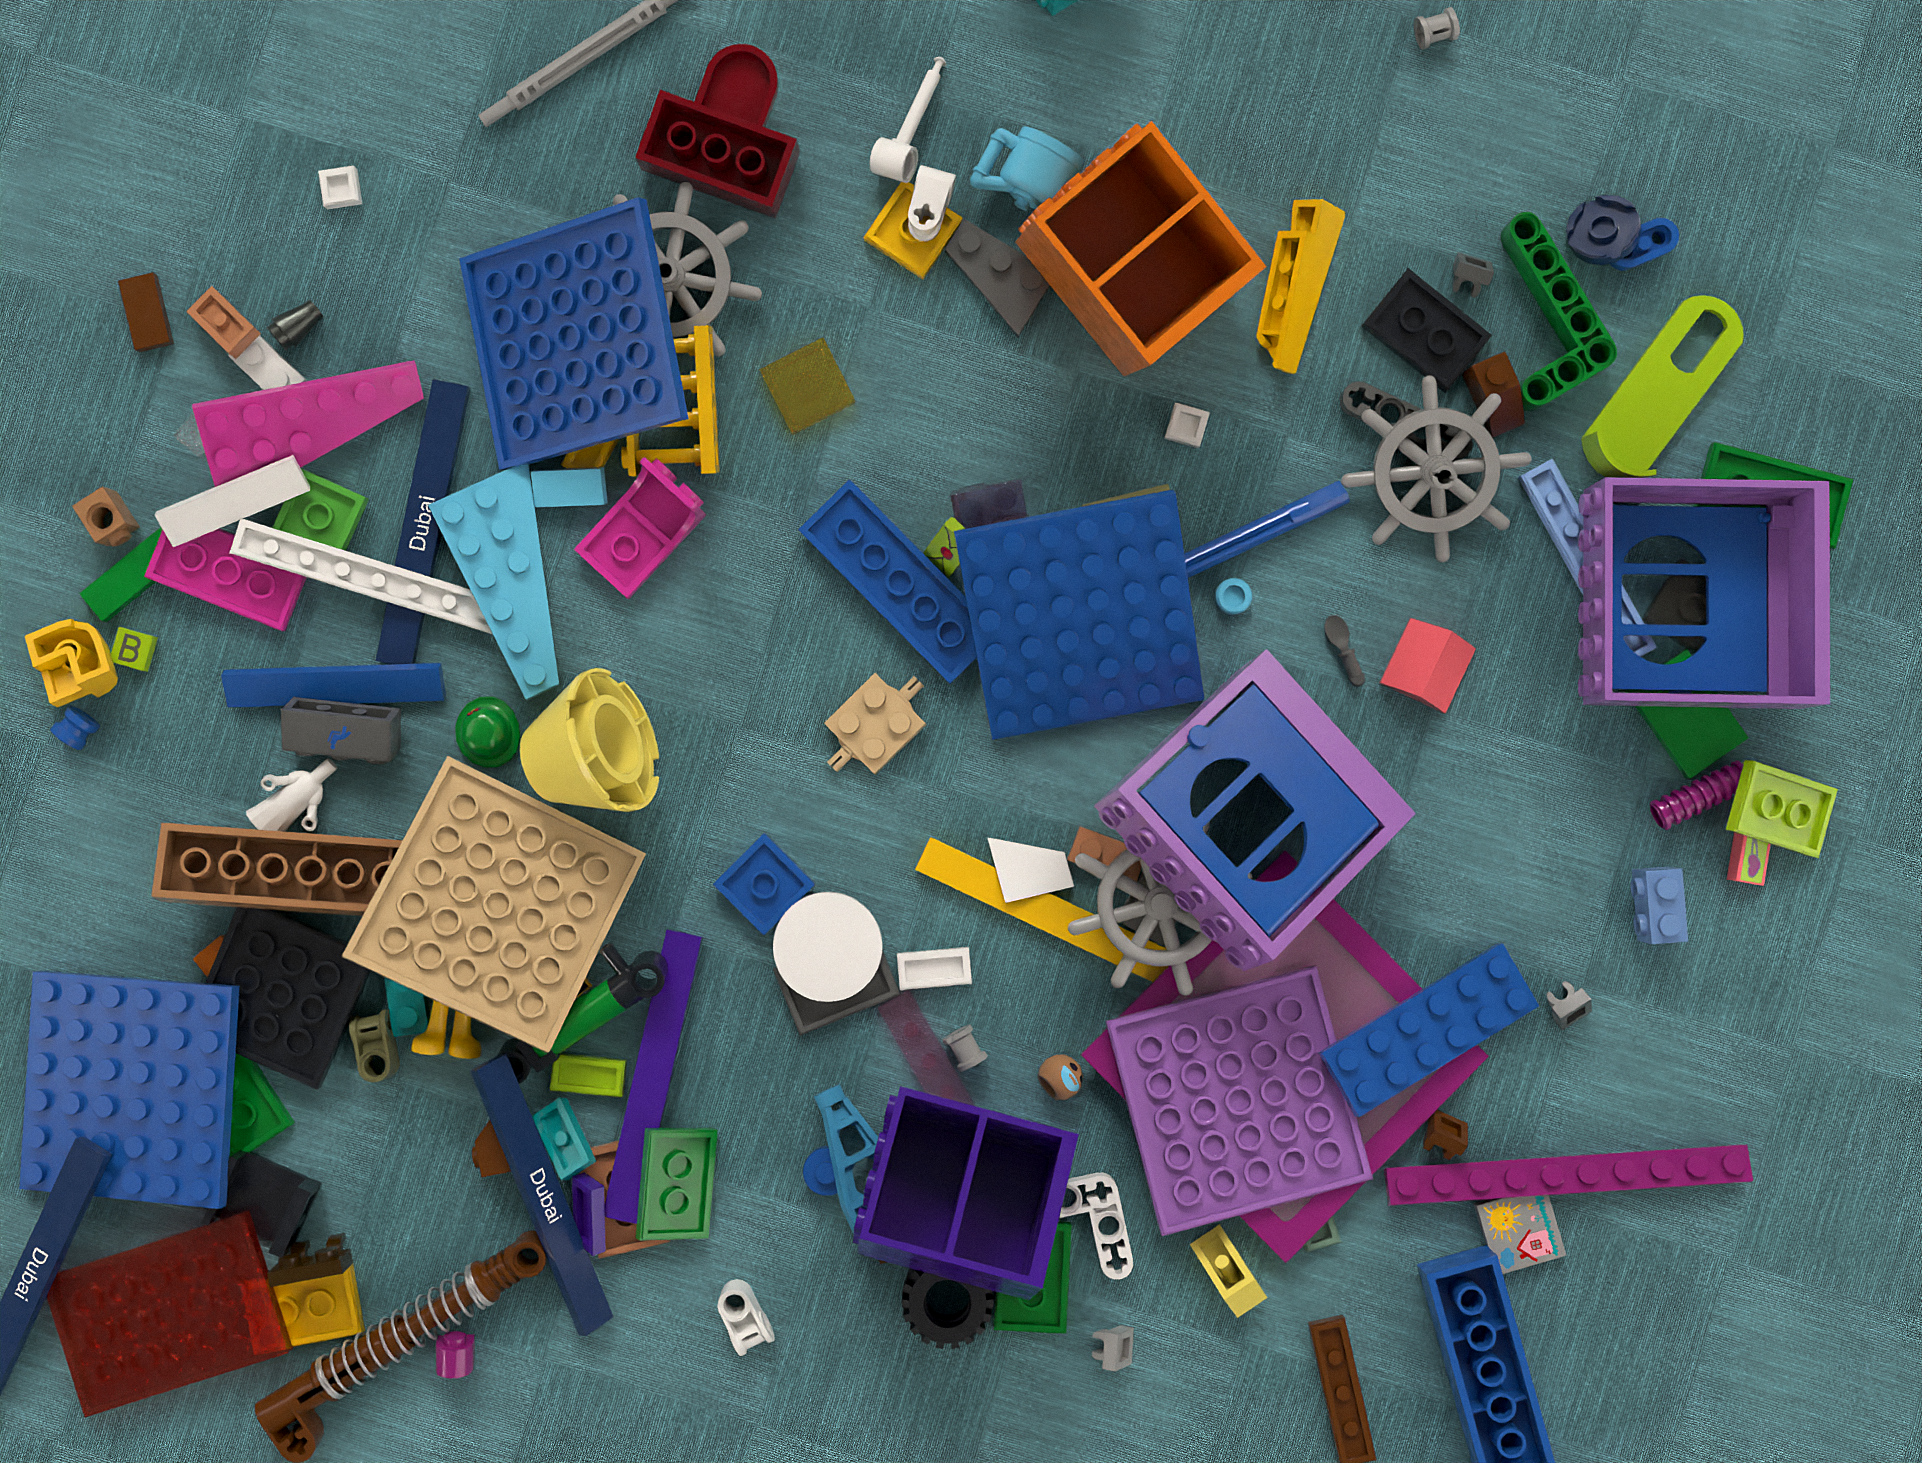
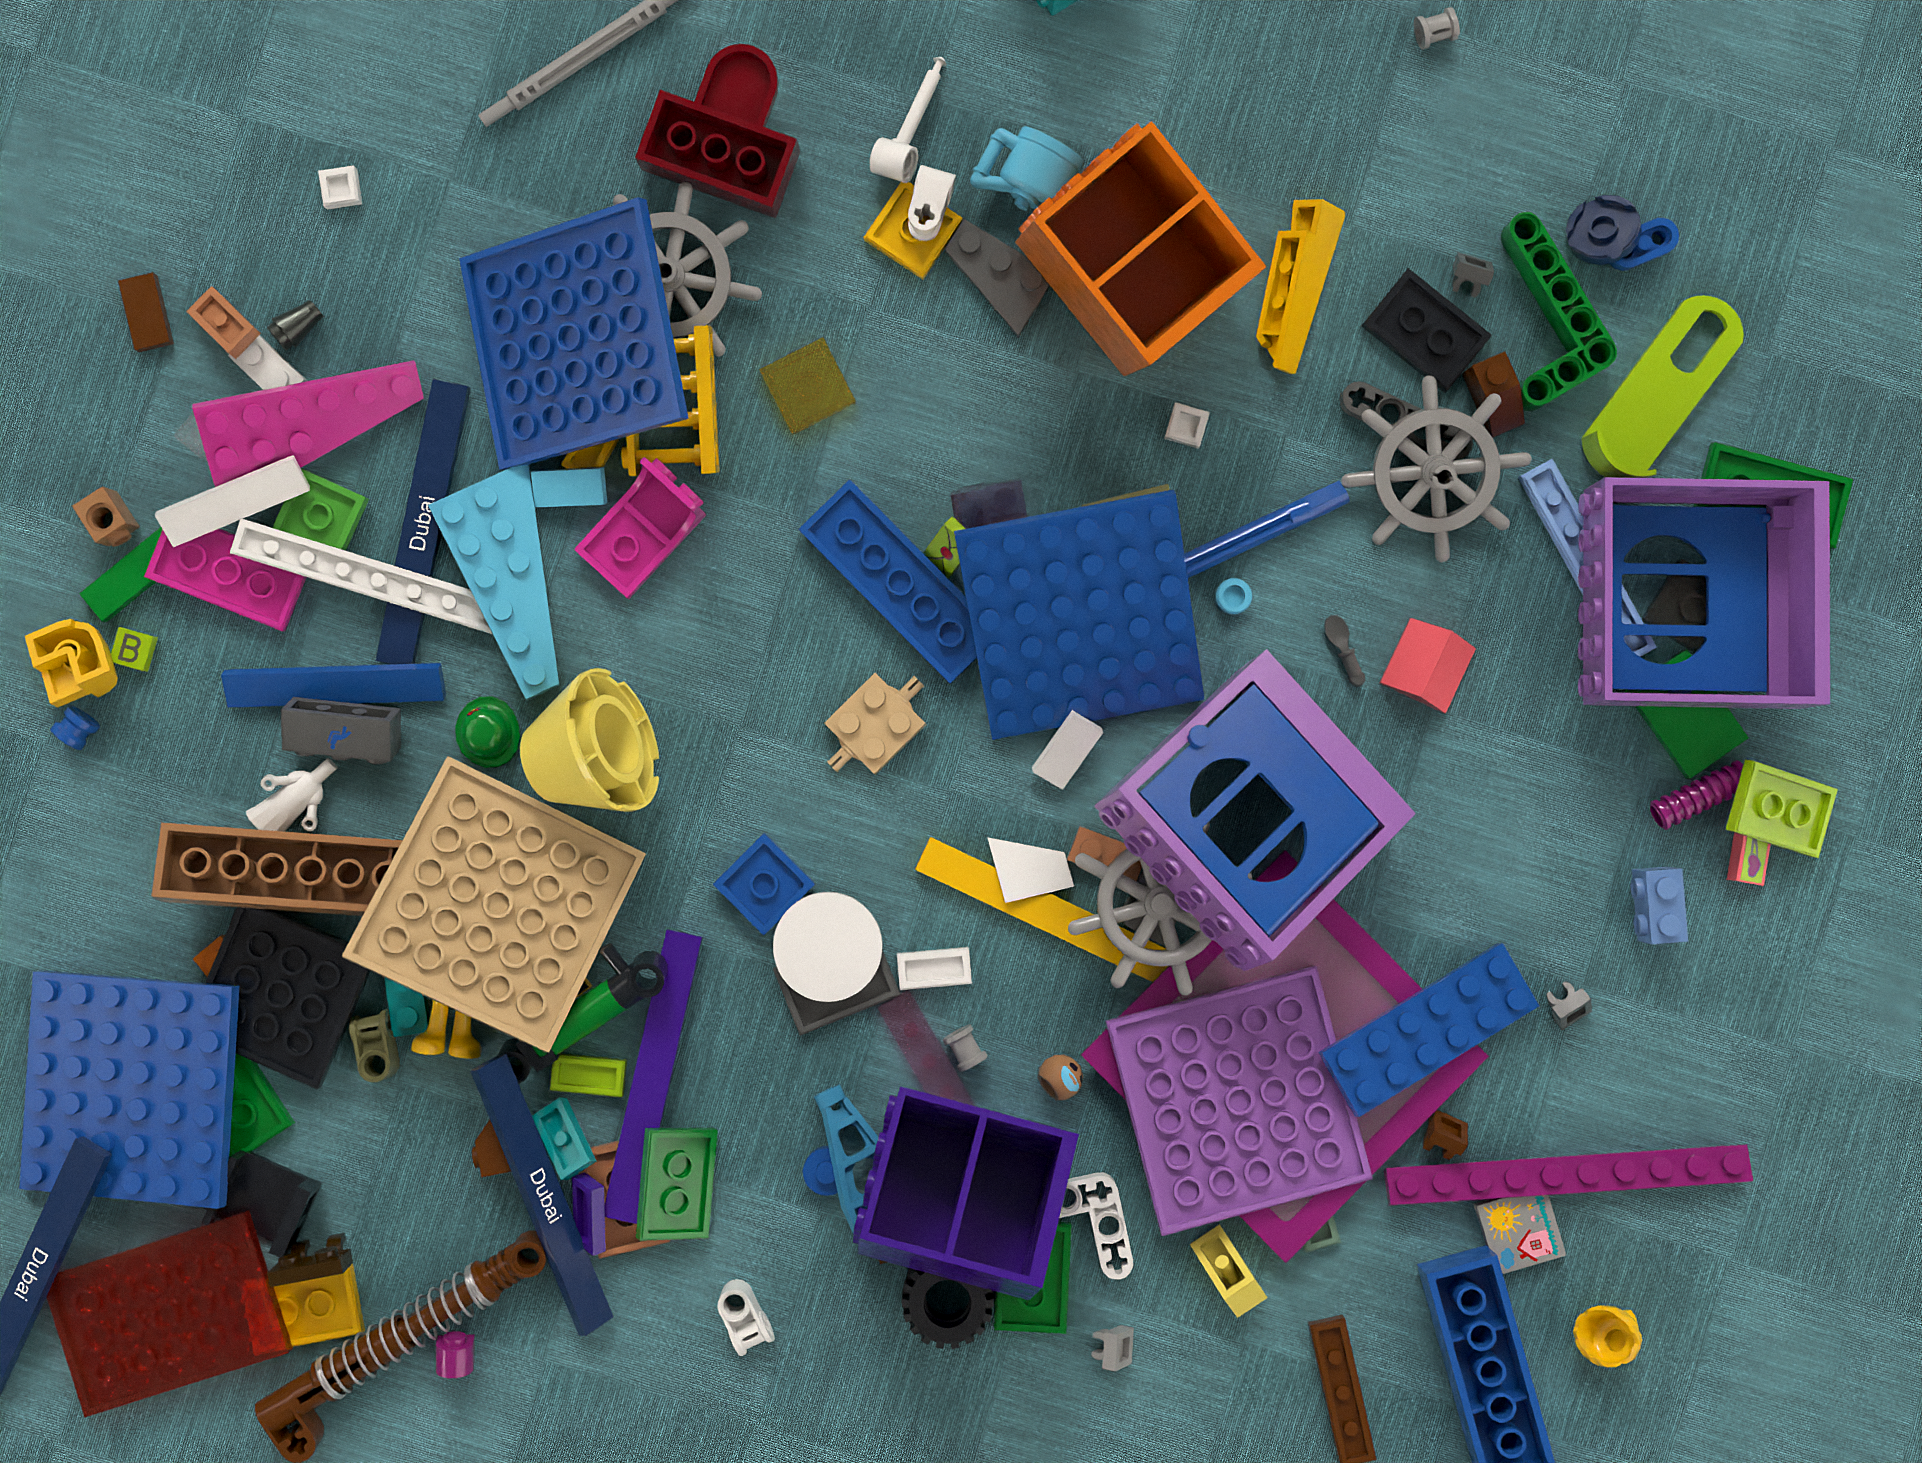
(1067, 749): none -> white tile
(1607, 1335): none -> yellow hair

